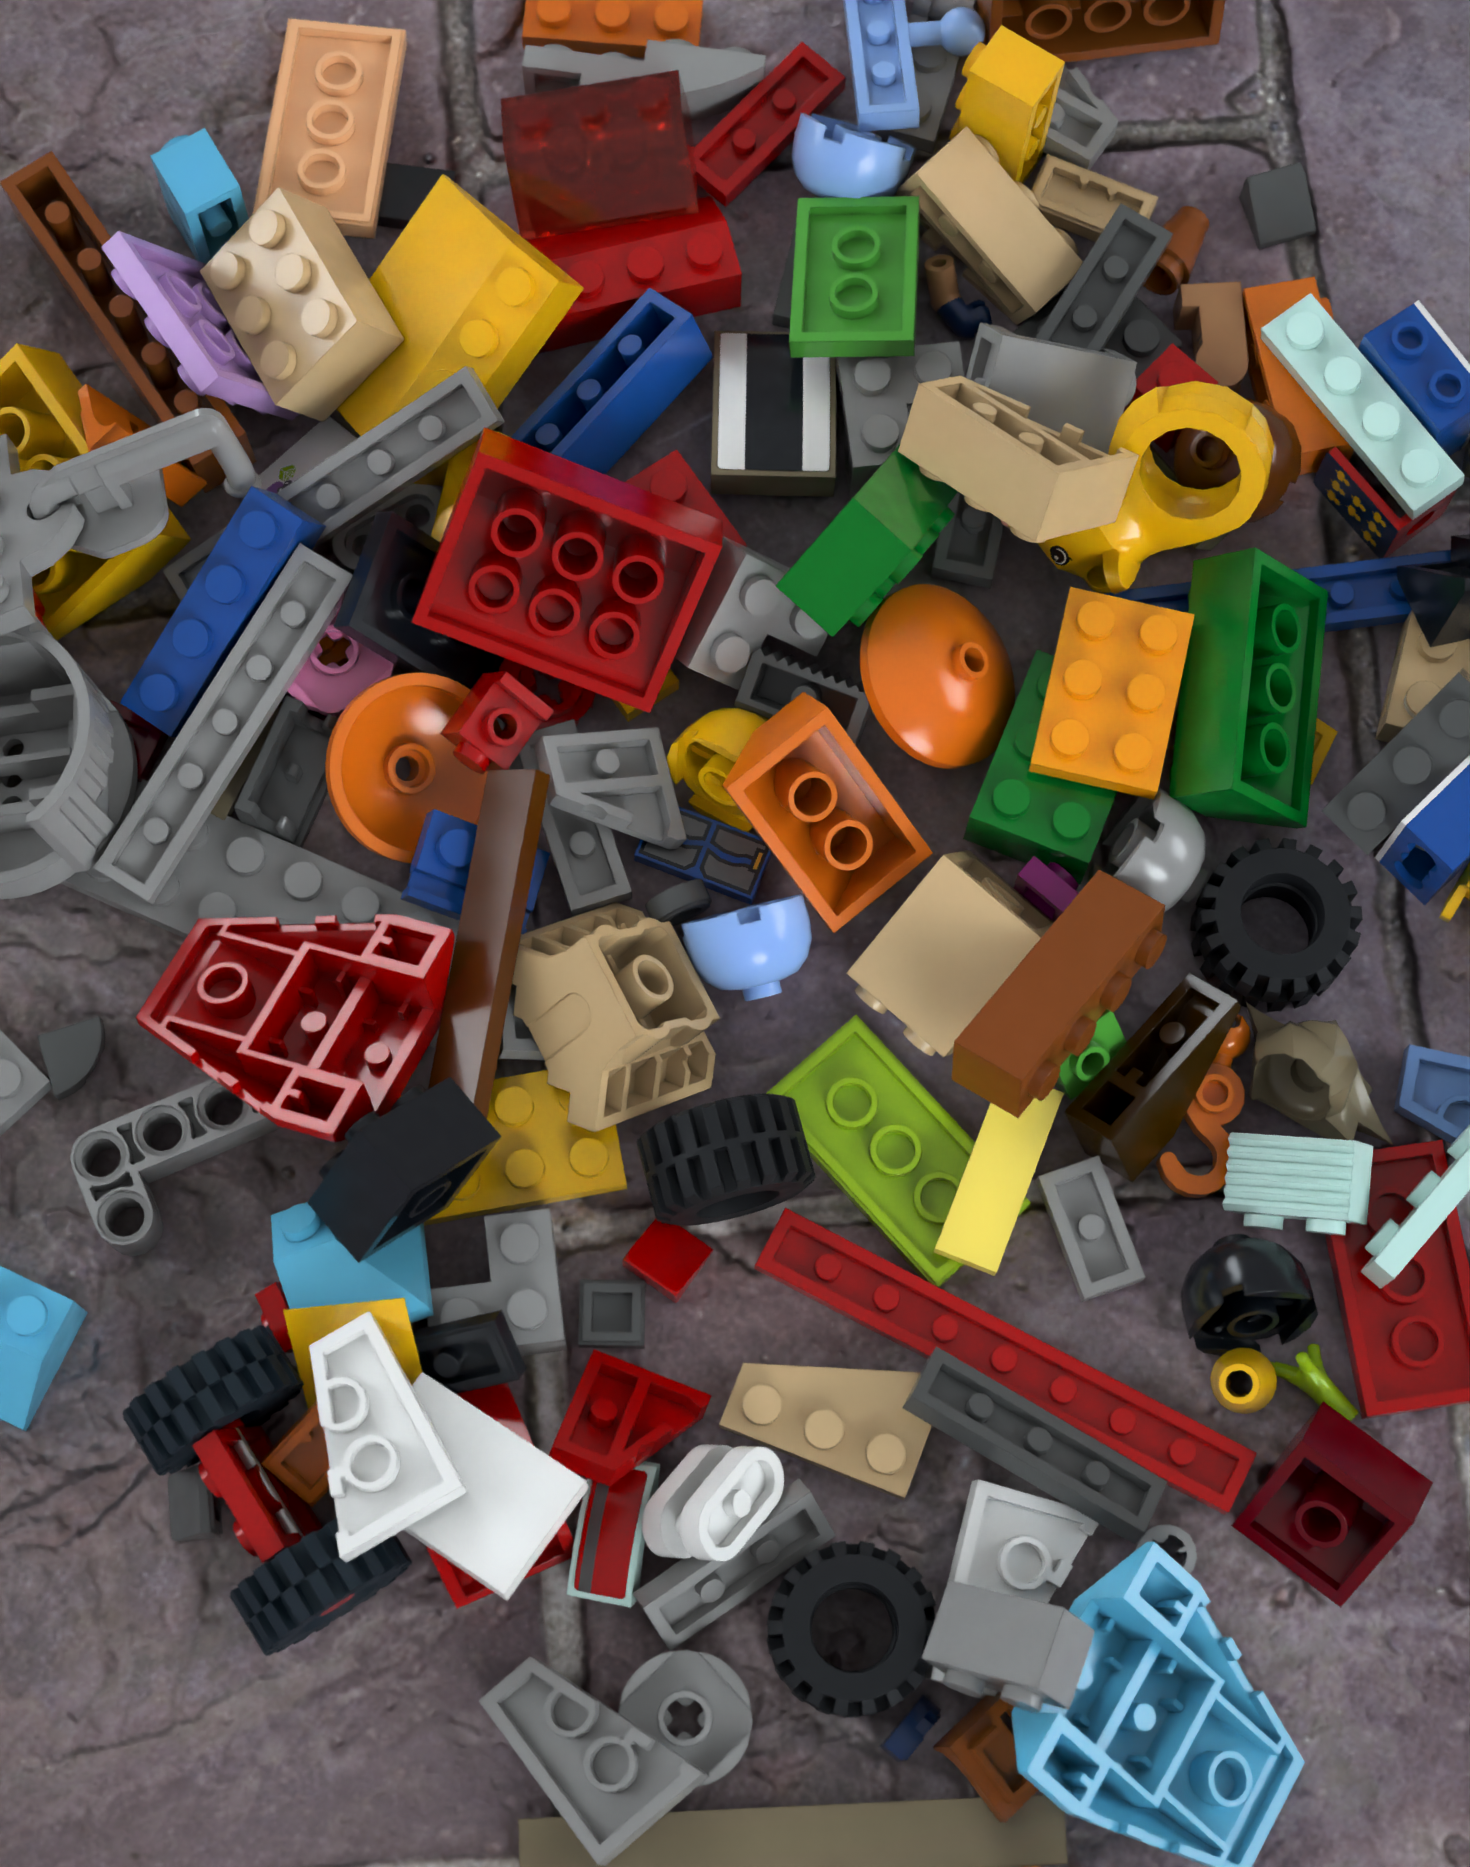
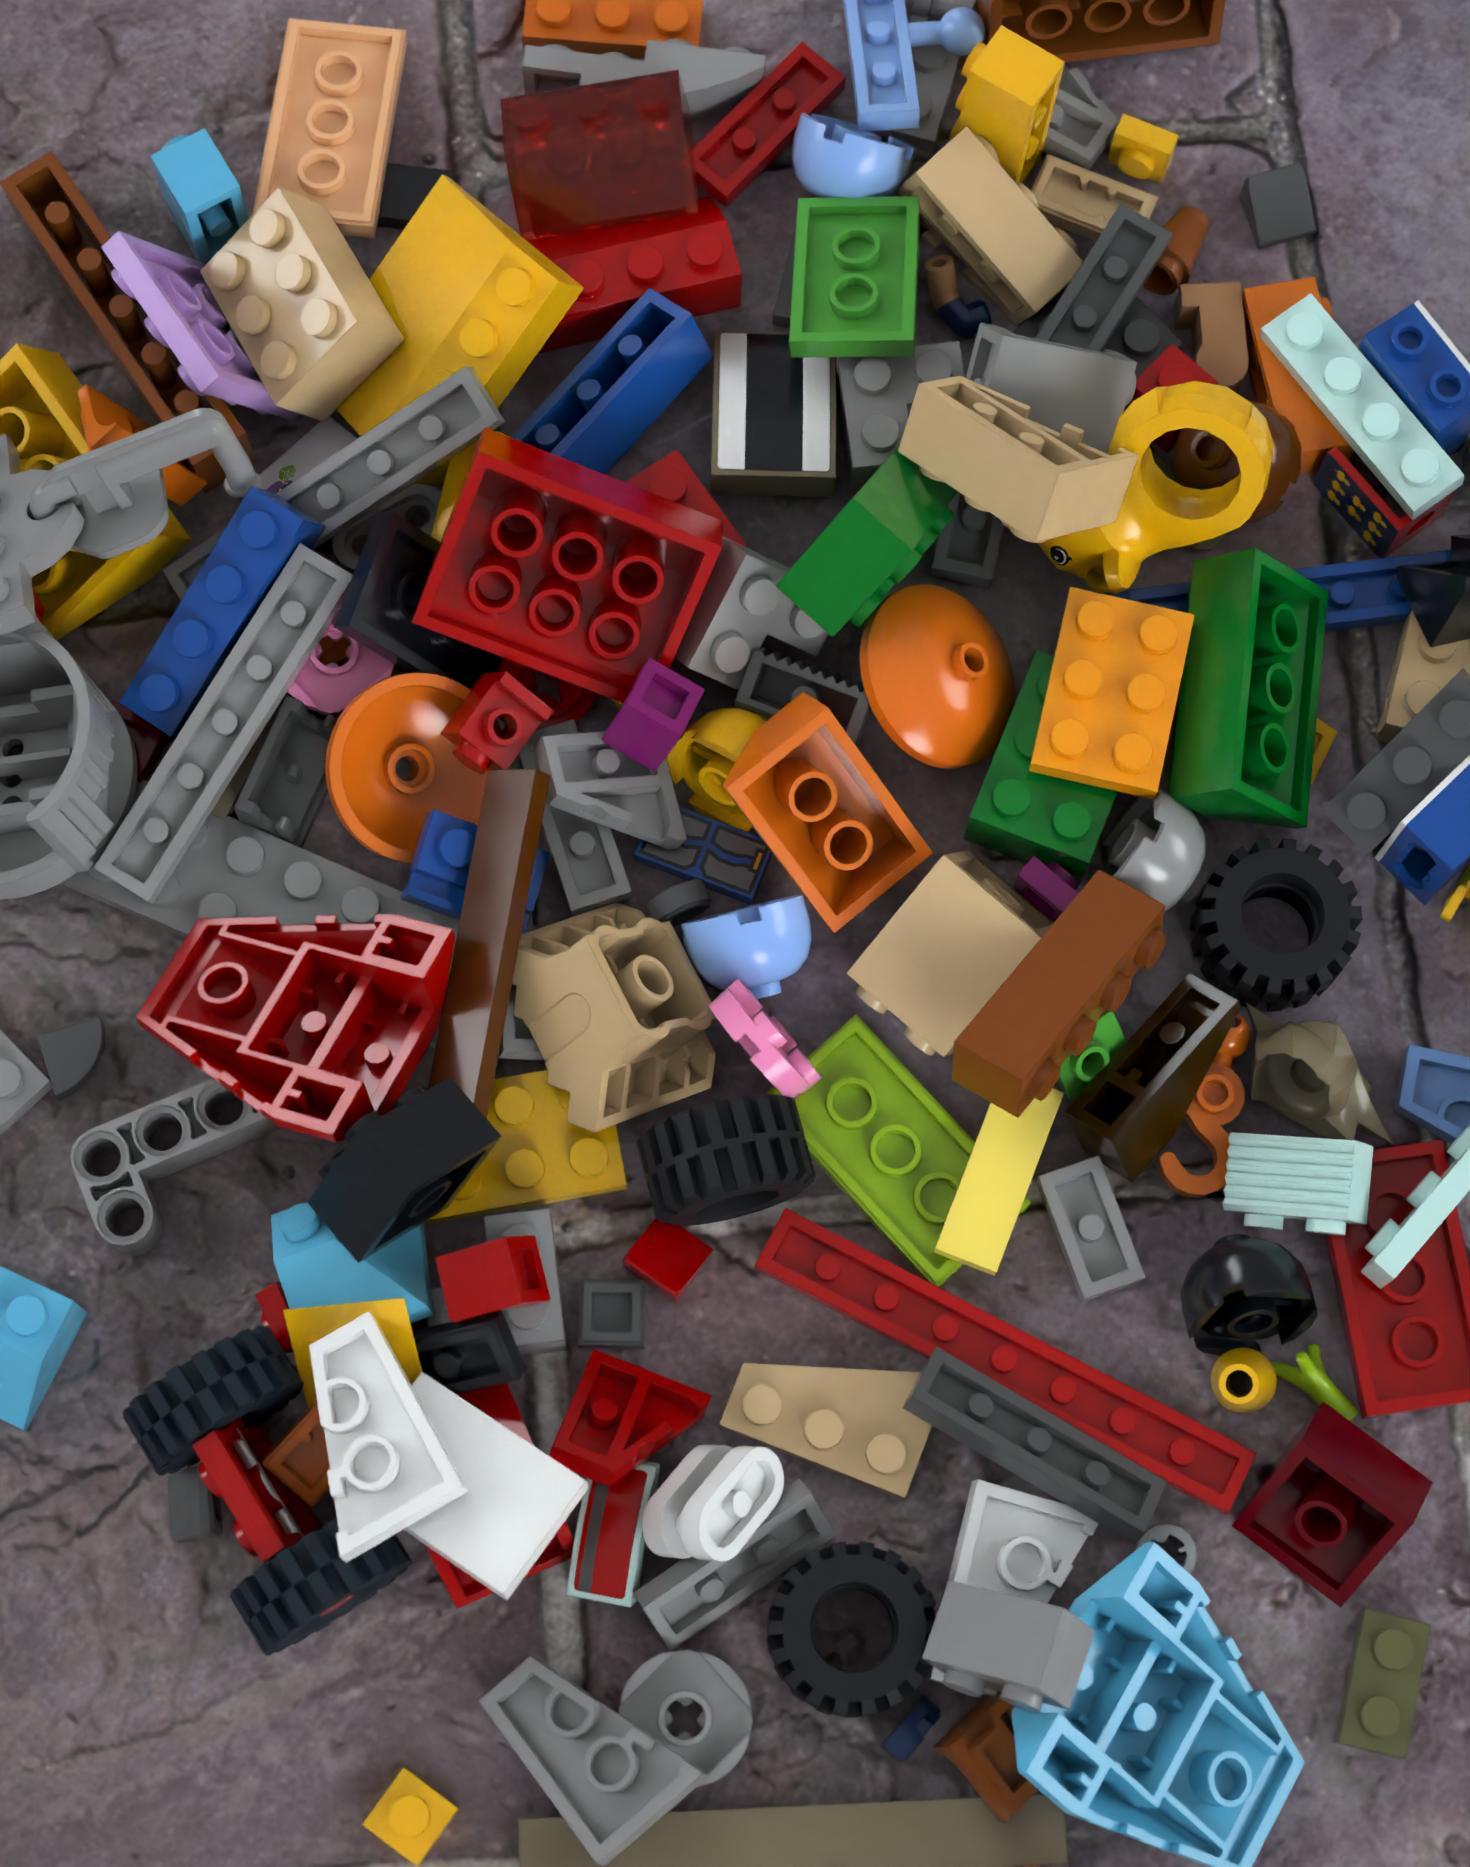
(410, 1816): none -> yellow plate
(492, 1277): none -> red panel
(653, 715): none -> magenta panel
(764, 1040): none -> bright pink plate
(1142, 149): none -> yellow plate
(1382, 1684): none -> olive plate

